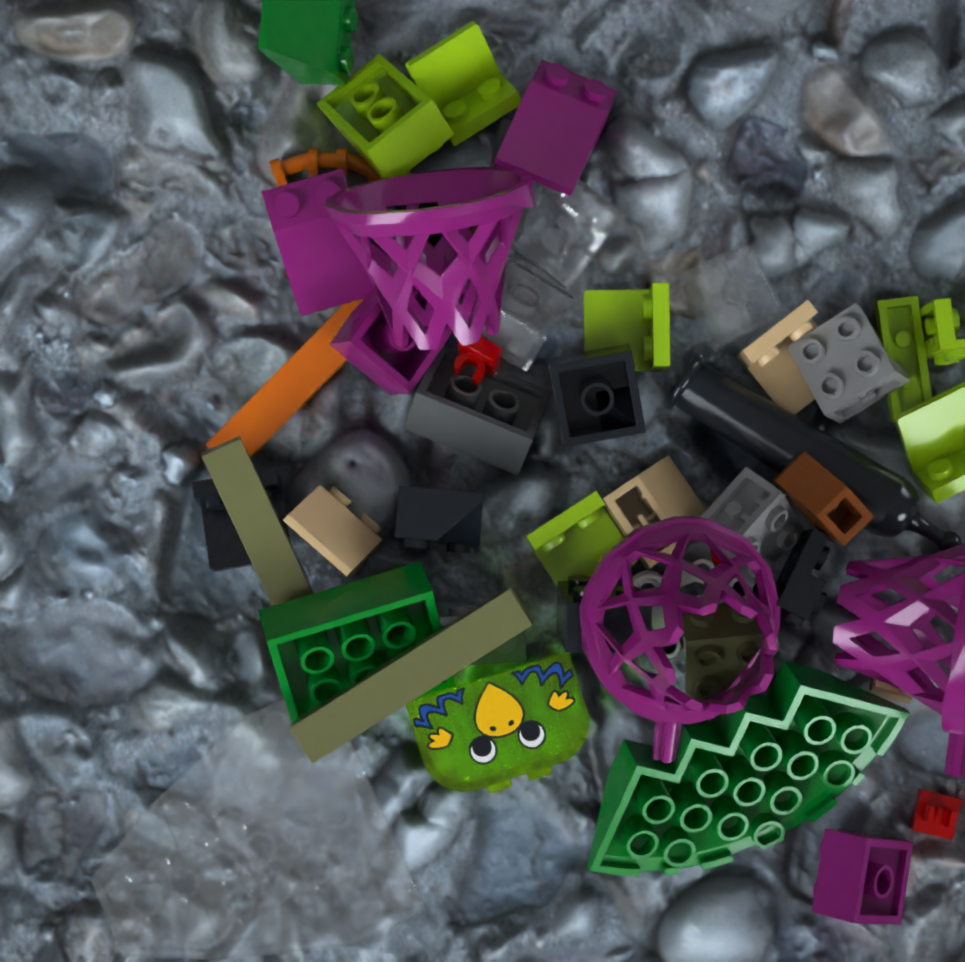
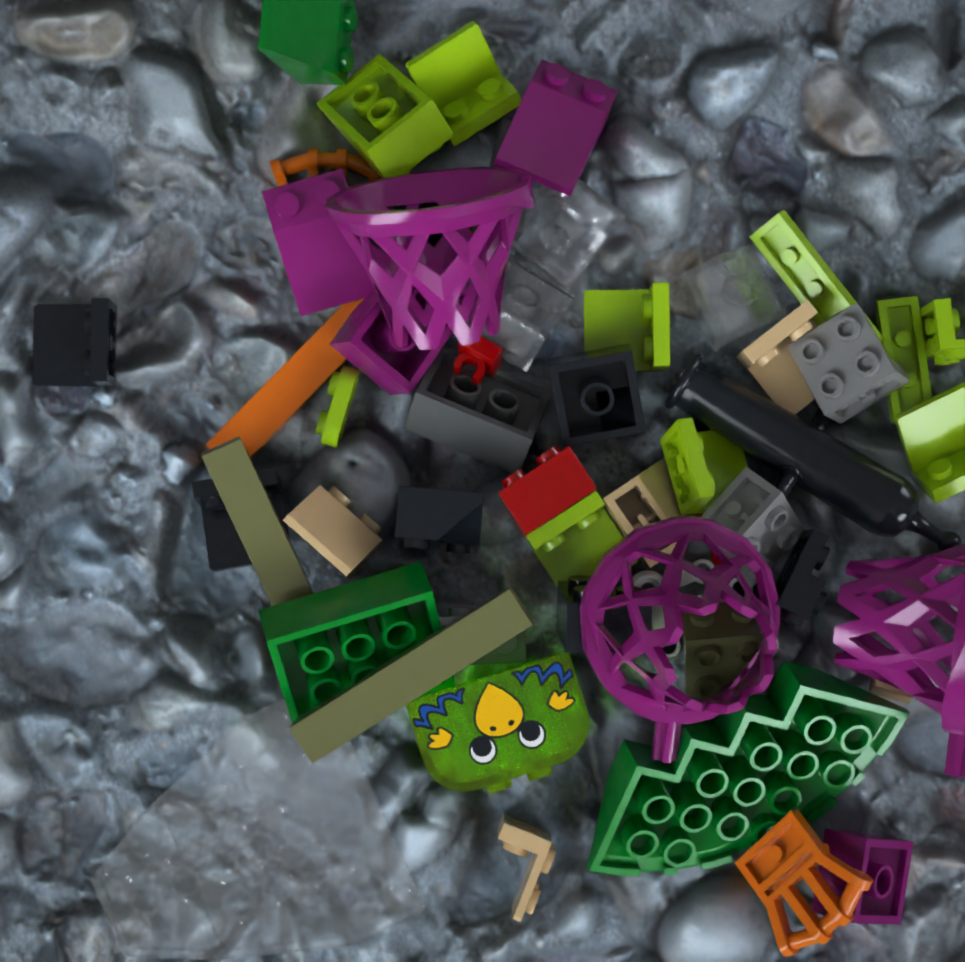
(75, 344): none -> black bracket
(343, 389): none -> lime plate
(519, 839): none -> tan bracket
(546, 490): none -> red slope
(699, 465): none -> lime bracket
(782, 861): none -> orange plate
(803, 268): none -> lime plate
(823, 499): dark orange slope -> none
(935, 814): red tile -> none

